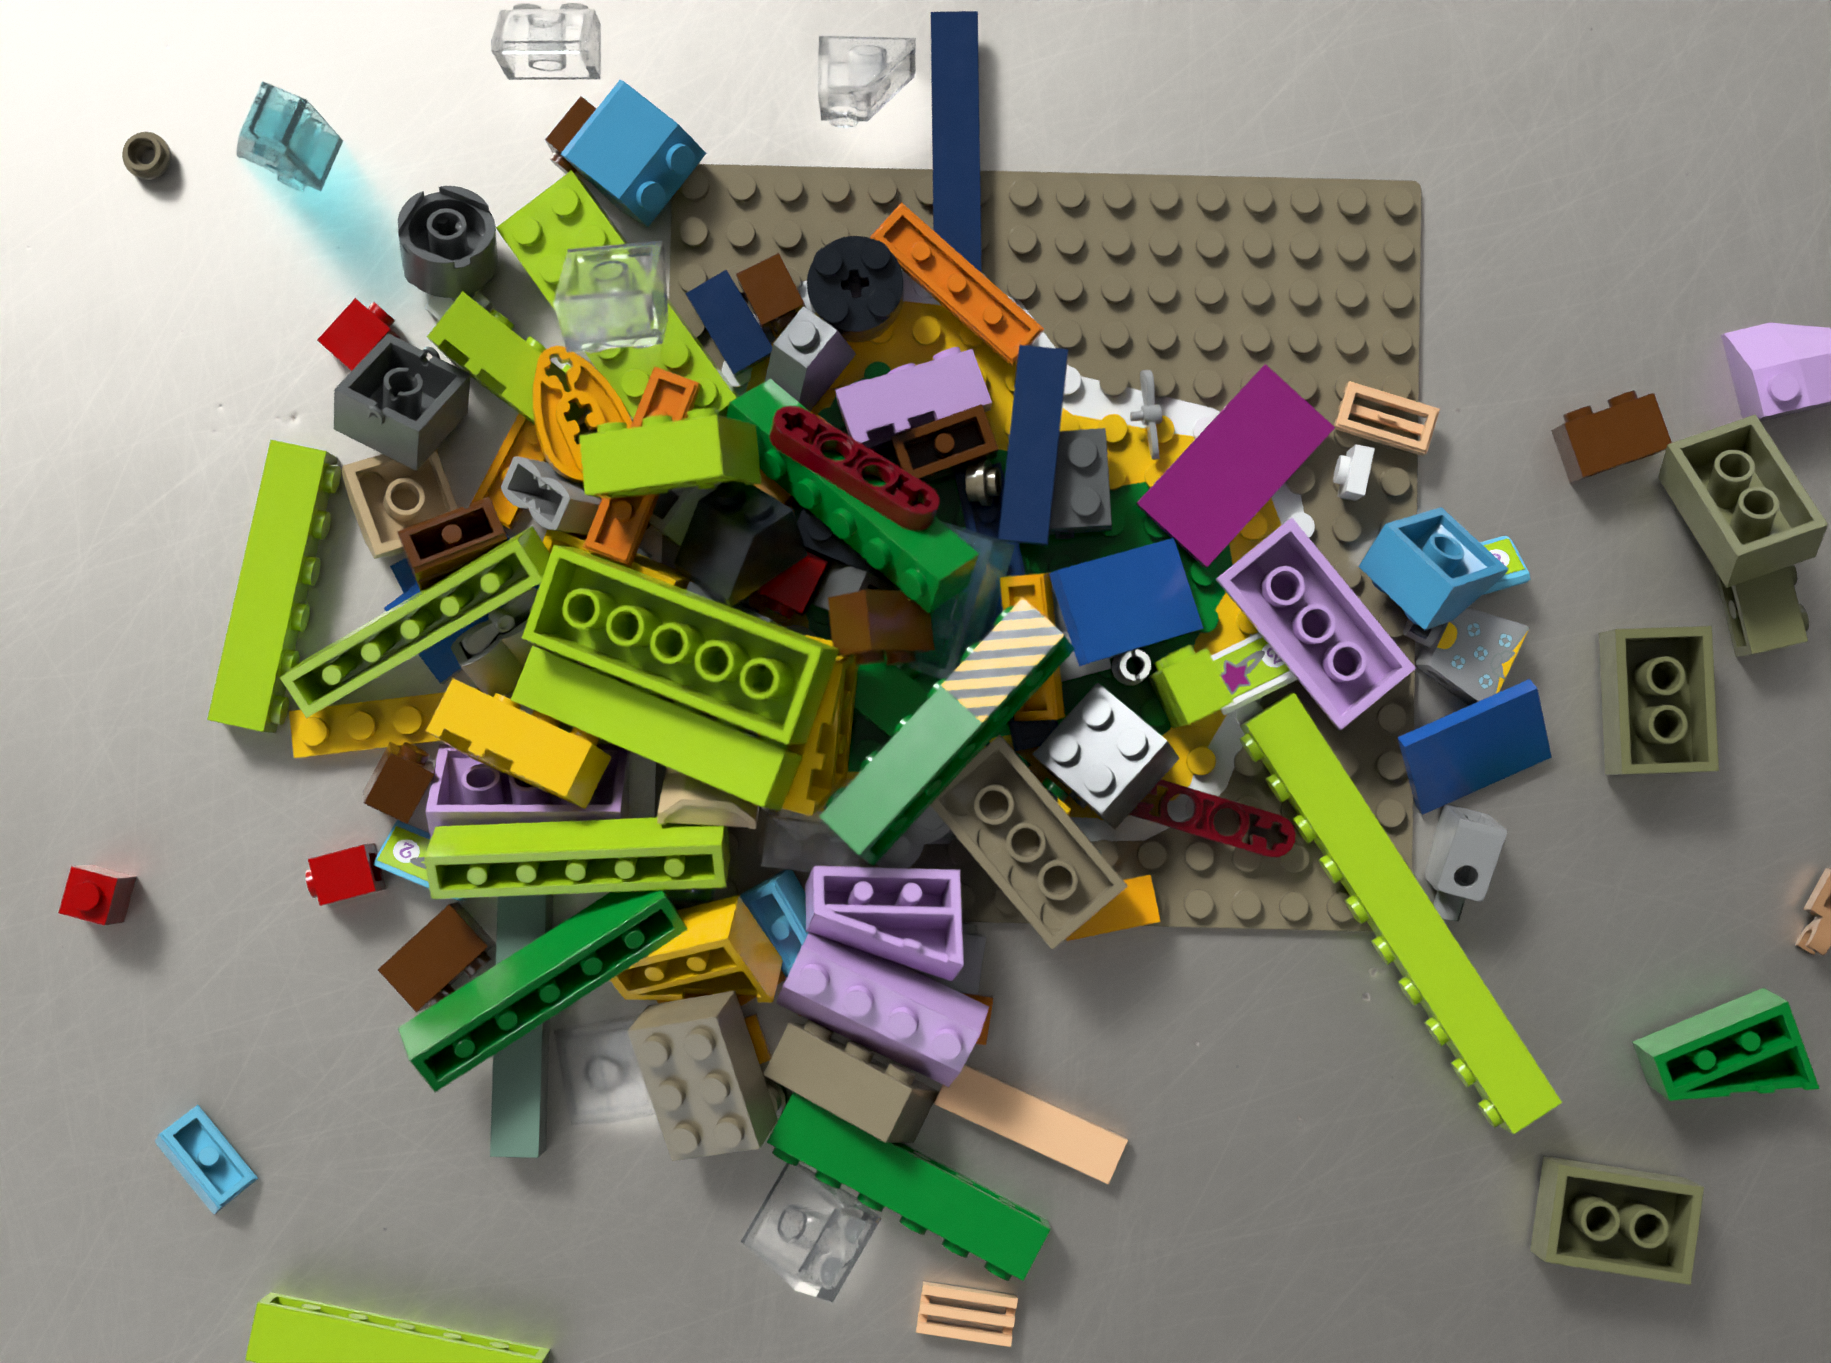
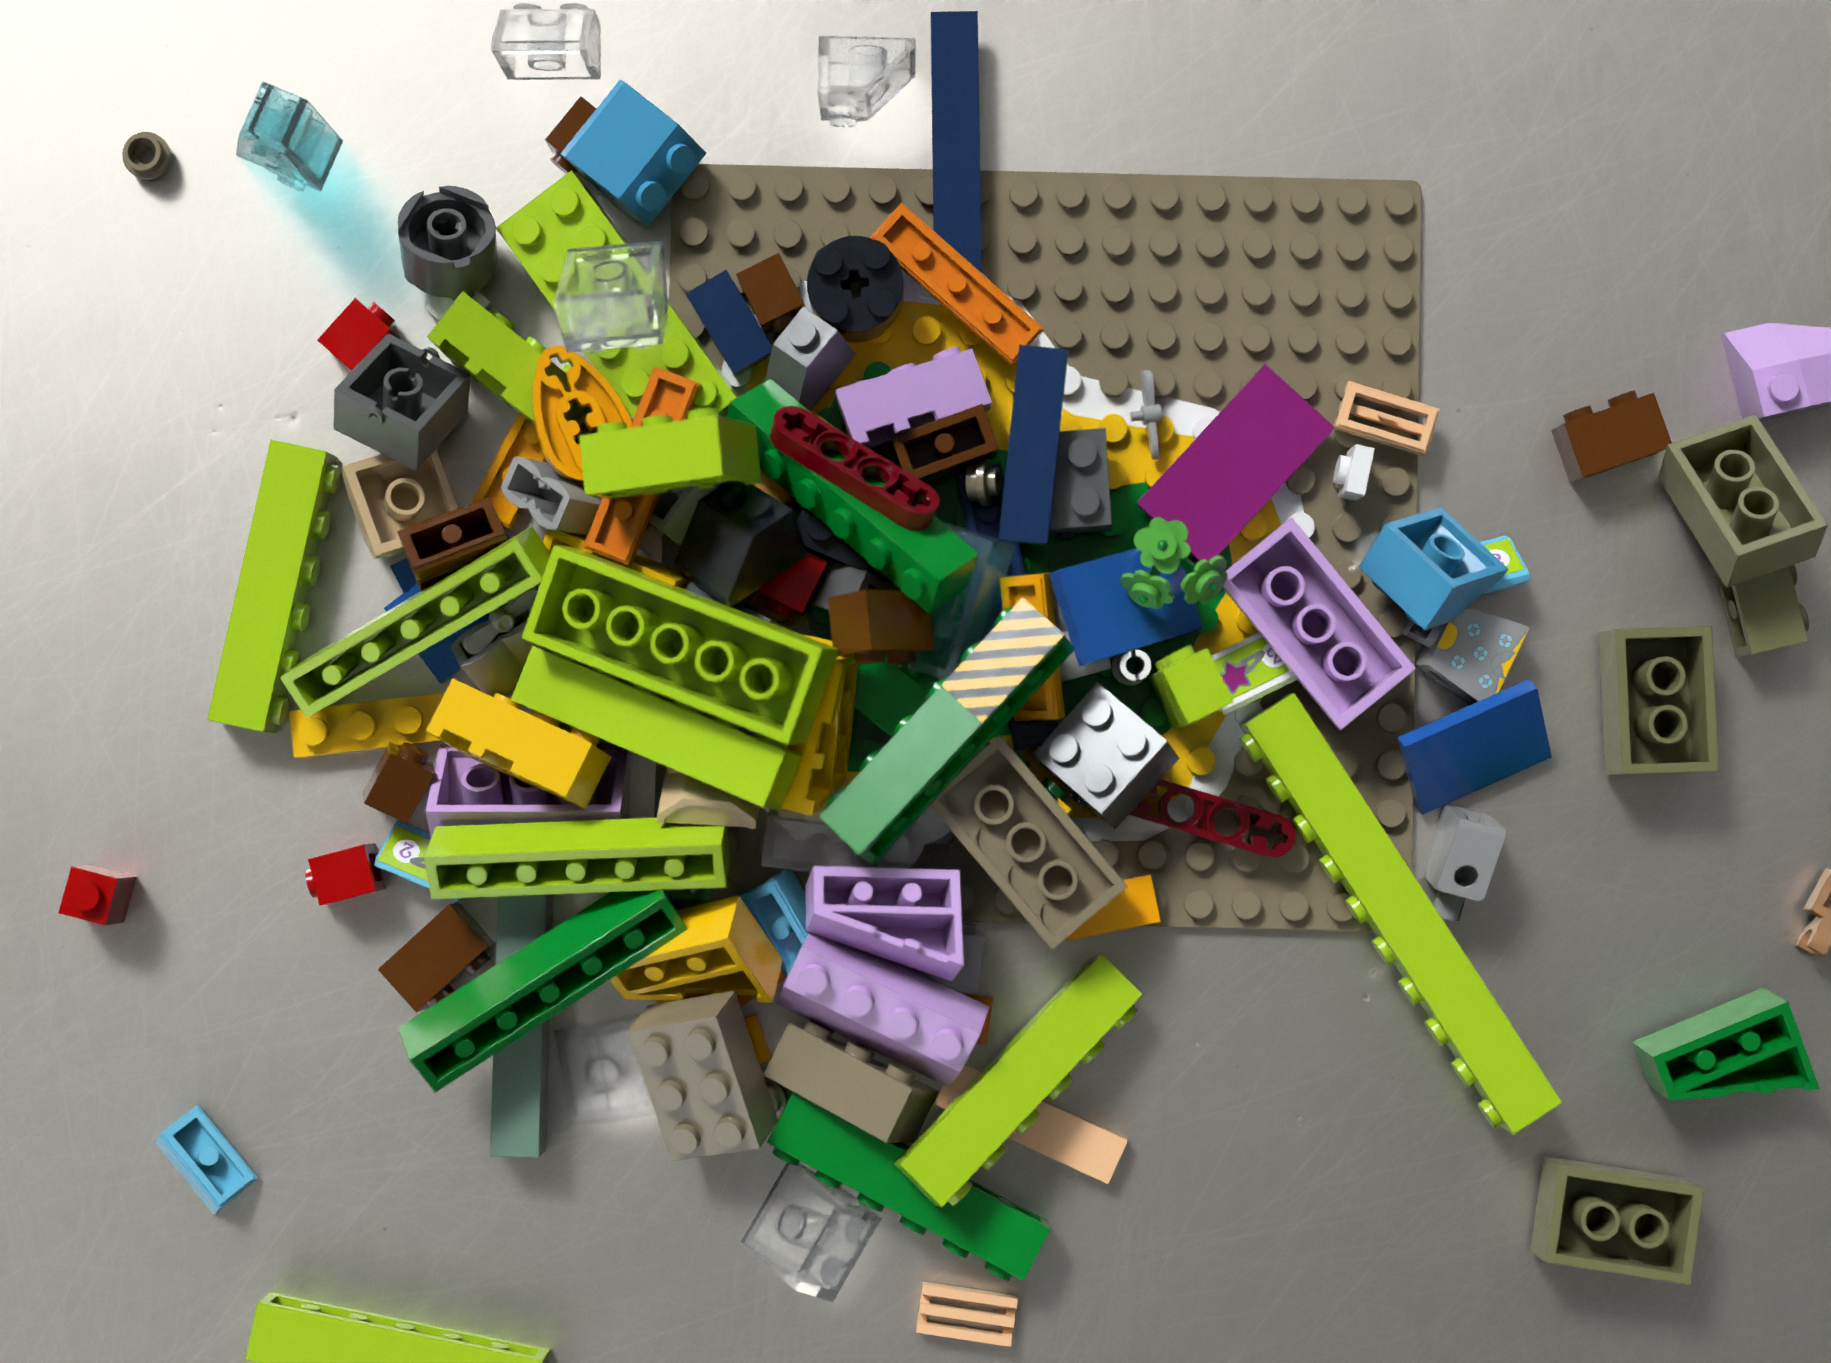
(1018, 1080): none -> lime brick
(1164, 551): none -> bright green plant

